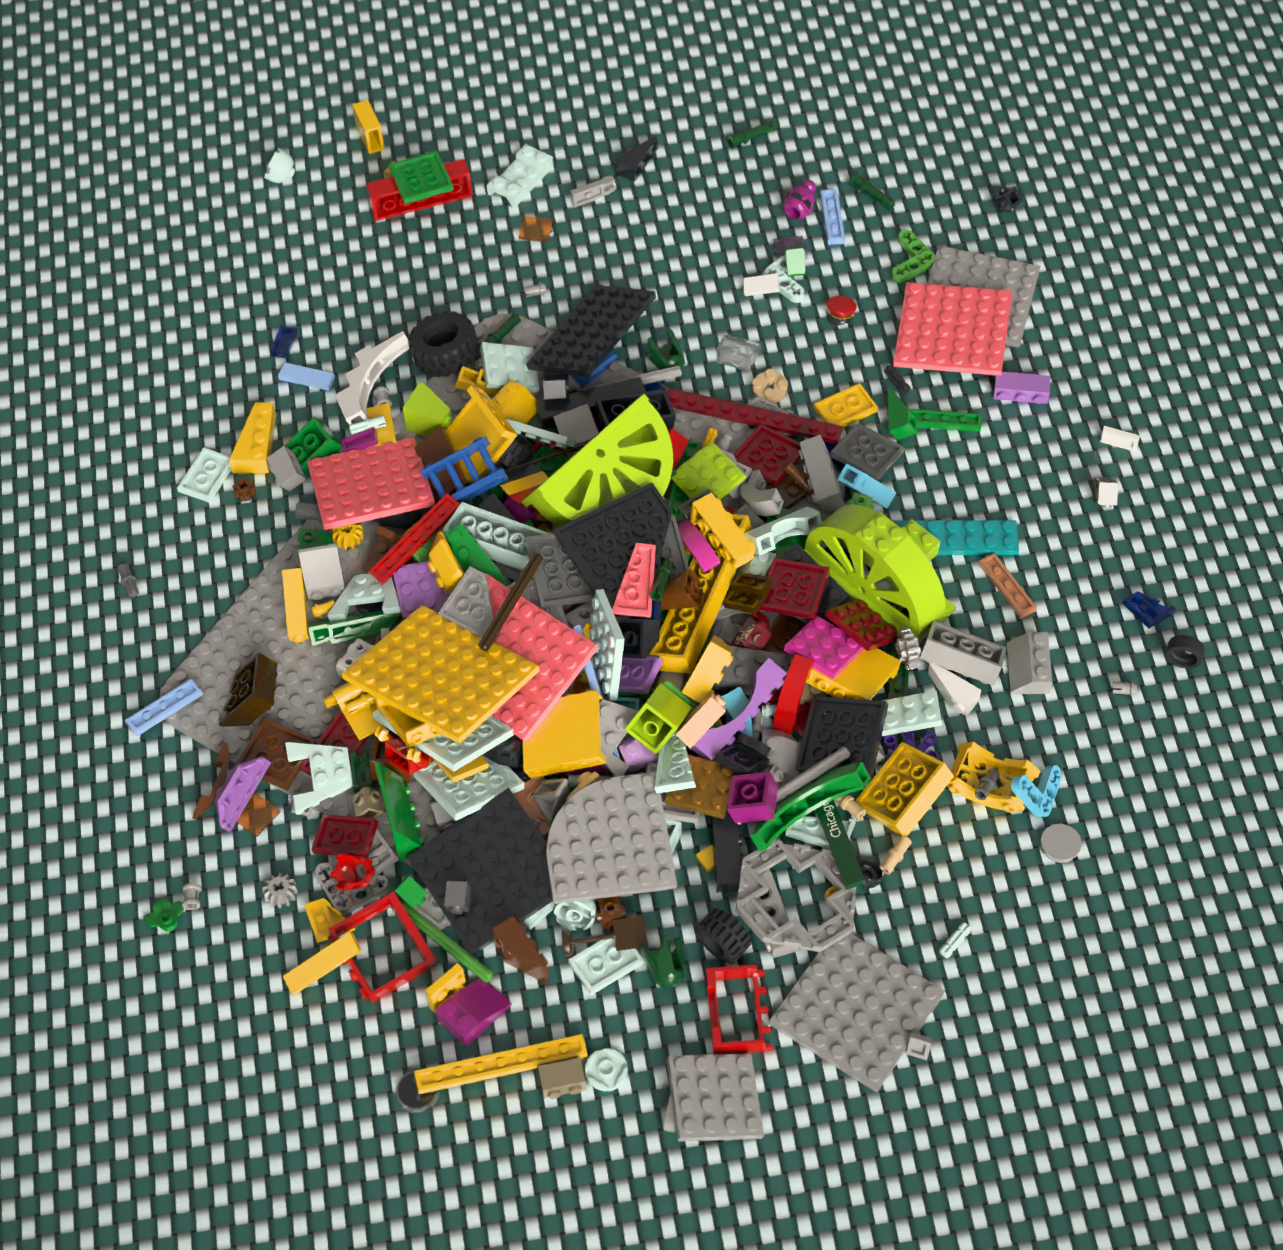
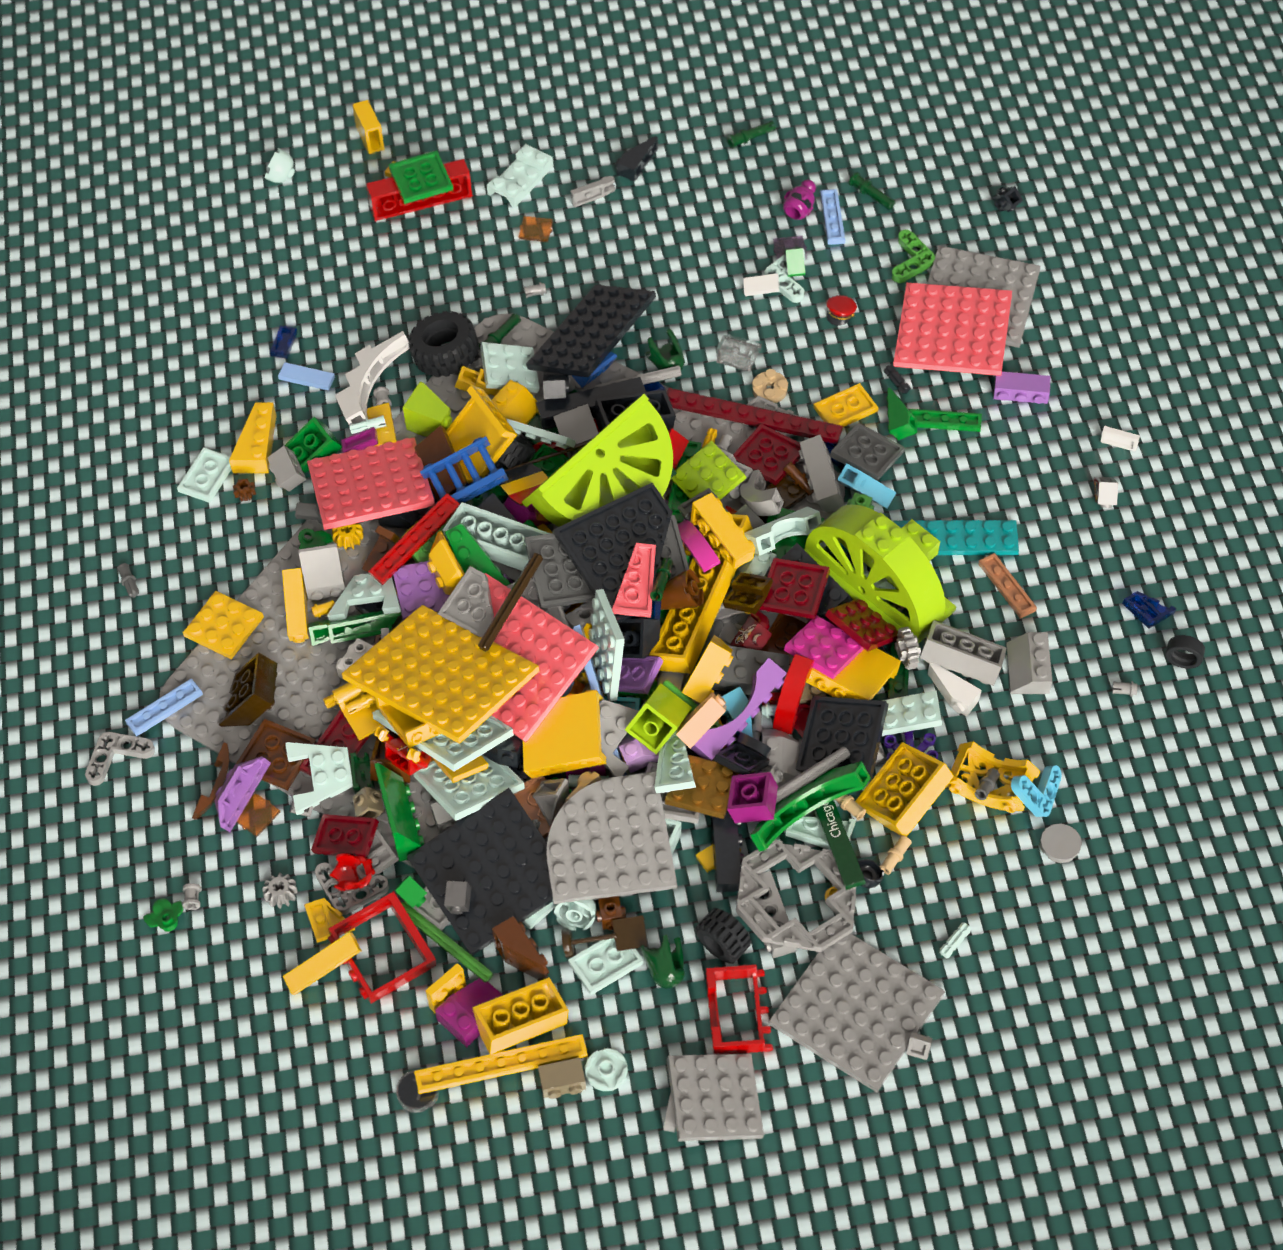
(115, 747): none -> light grey beam
(223, 625): none -> yellow plate
(520, 1015): none -> yellow slope

